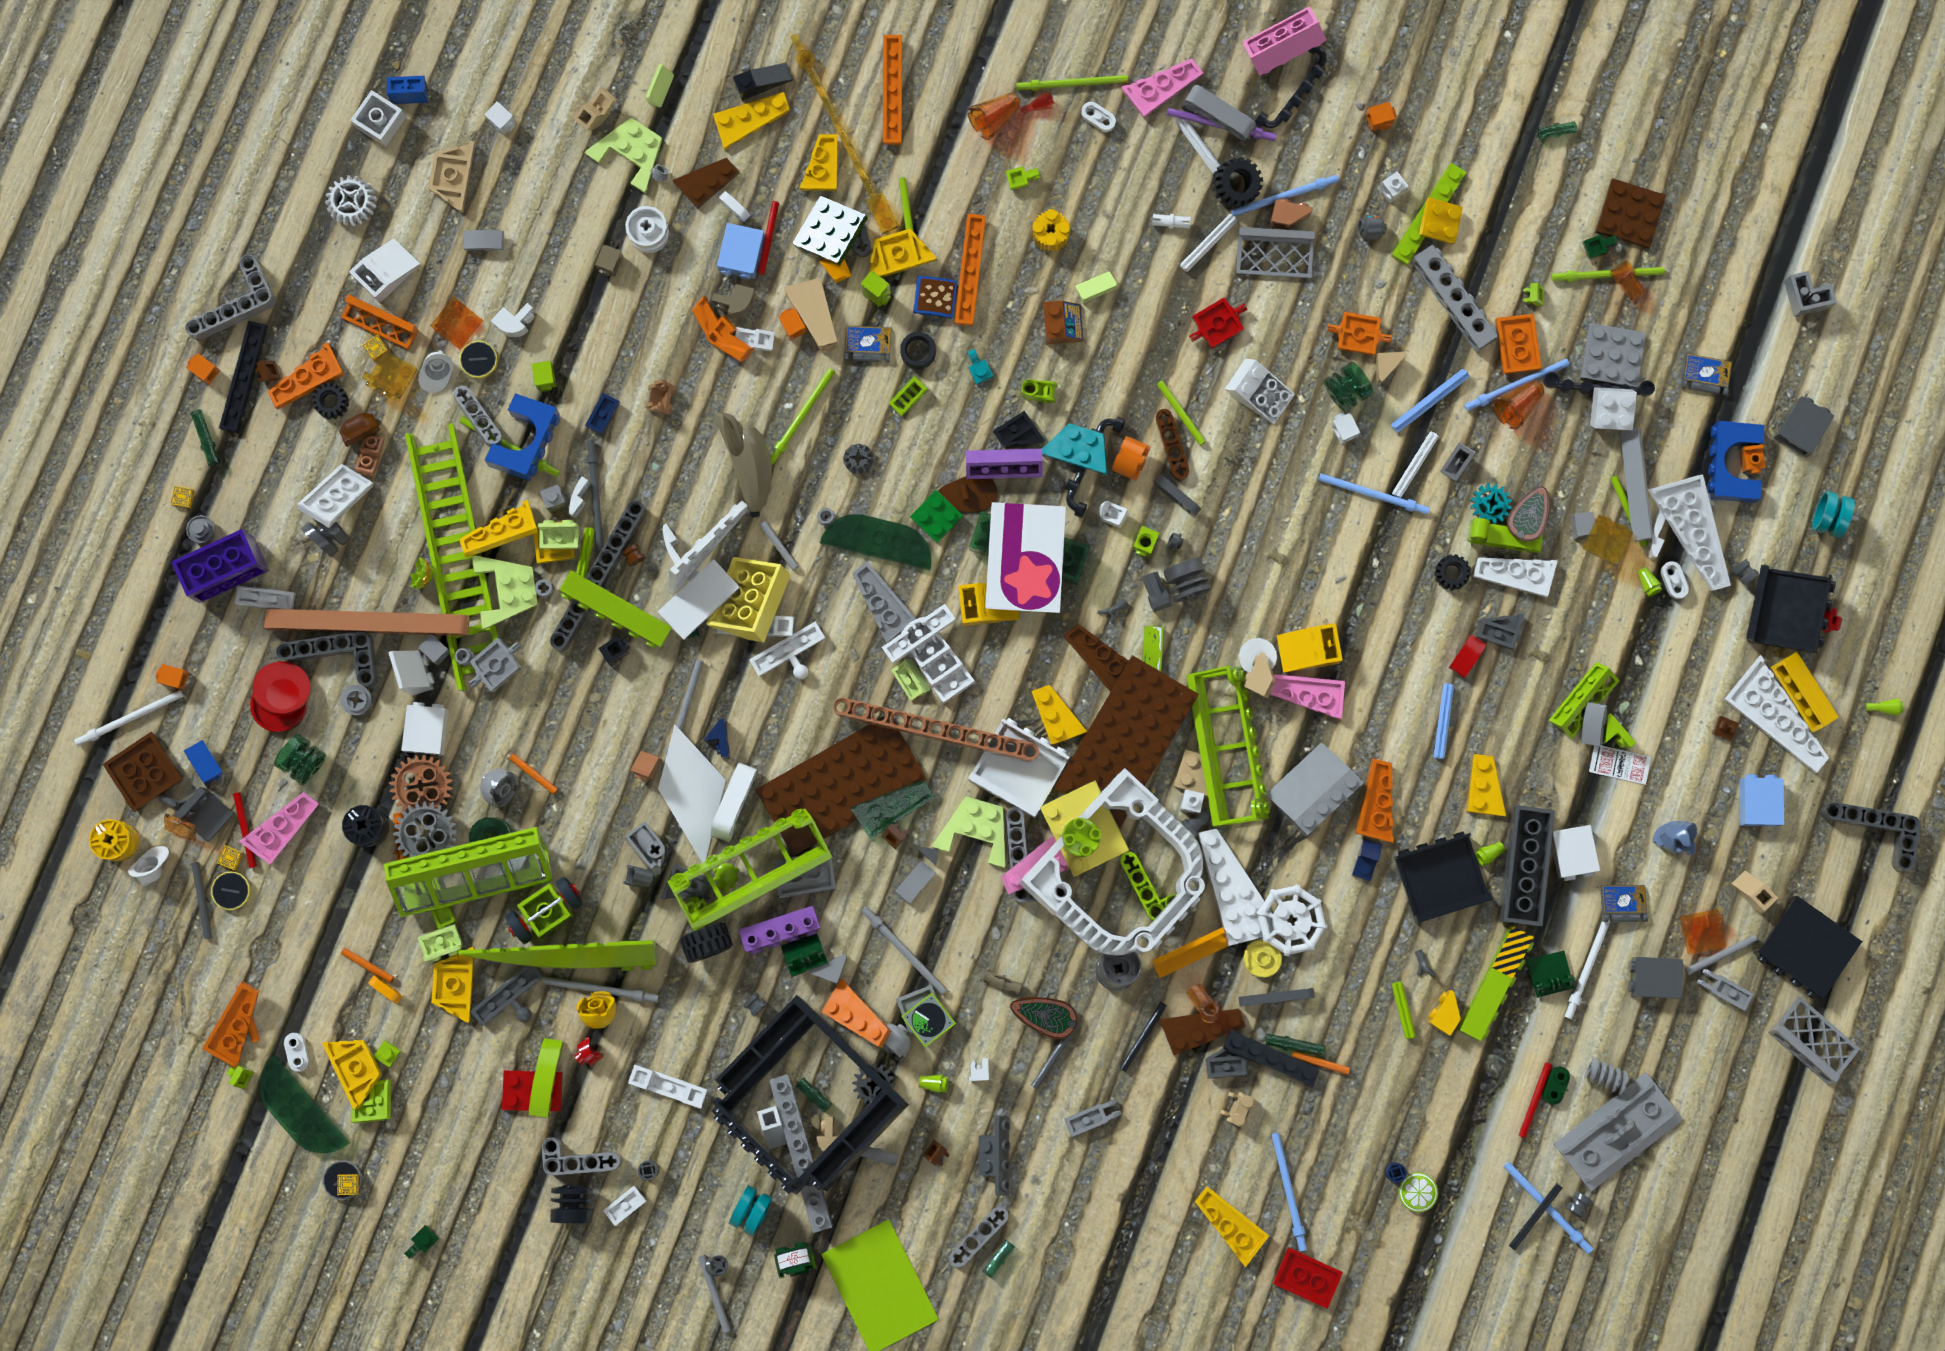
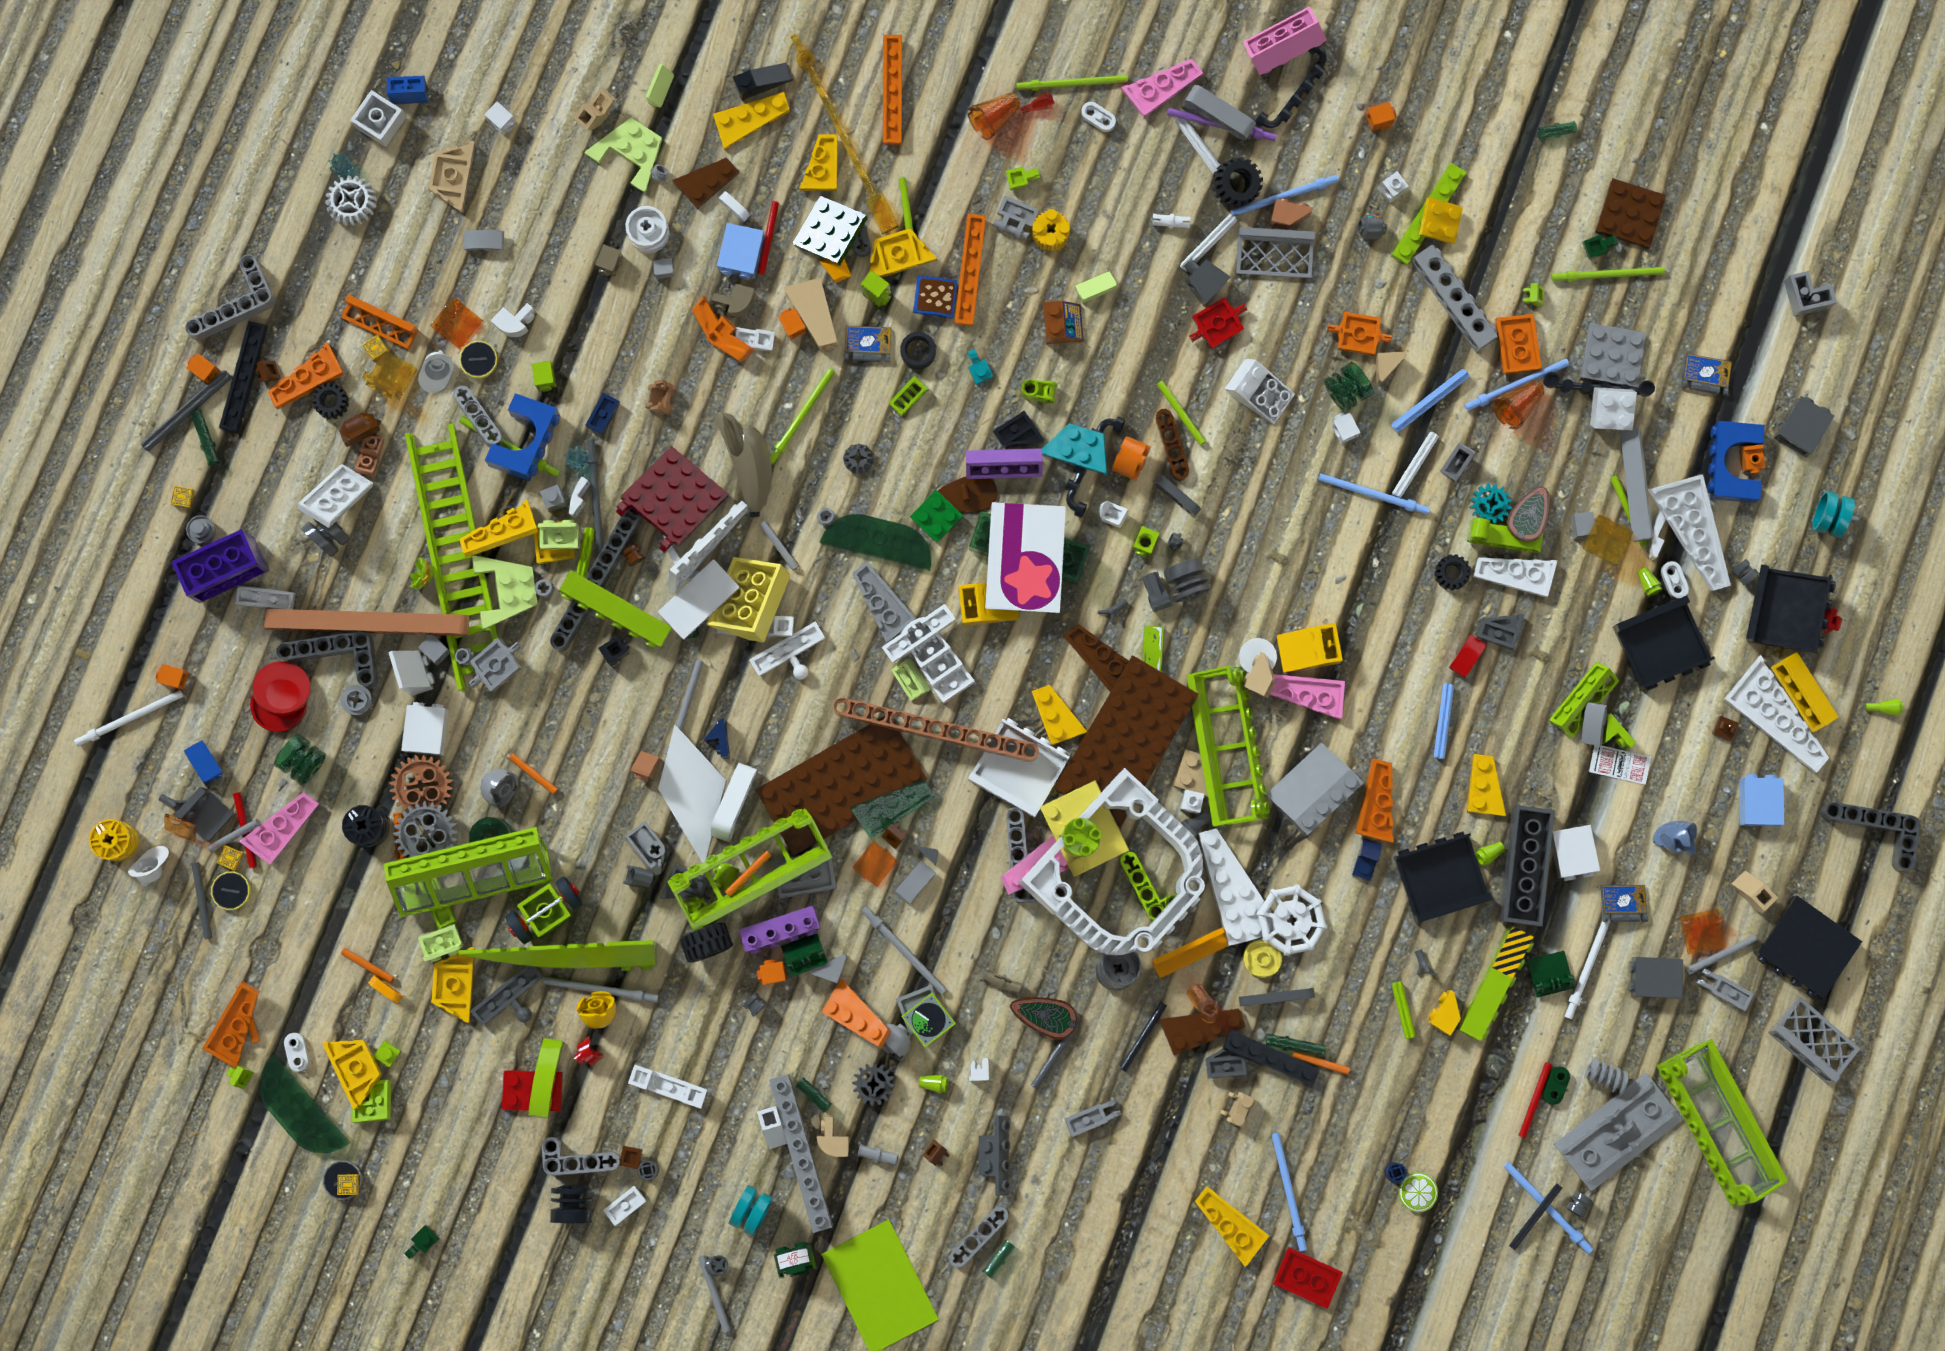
(143, 771): reddish brown plate -> none
(179, 416): none -> dark grey axle
(234, 835): none -> light grey bar
(340, 169): none -> clear light blue gear
(384, 269): white slope -> none
(576, 458): none -> clear light blue gear
(630, 1157): none -> reddish brown tile
(663, 268): none -> light grey slope
(673, 497): none -> dark red plate
(748, 873): none -> orange bar
(755, 1064): black door -> none
(771, 972): none -> orange brick
(875, 864): none -> clear orange piece
(978, 821): yellowish green wing -> none
(1017, 212): none -> light grey plate
(1205, 279): none -> dark grey torso
(1625, 276): clear orange piece -> none
(1662, 644): none -> black panel
(1722, 1124): none -> window

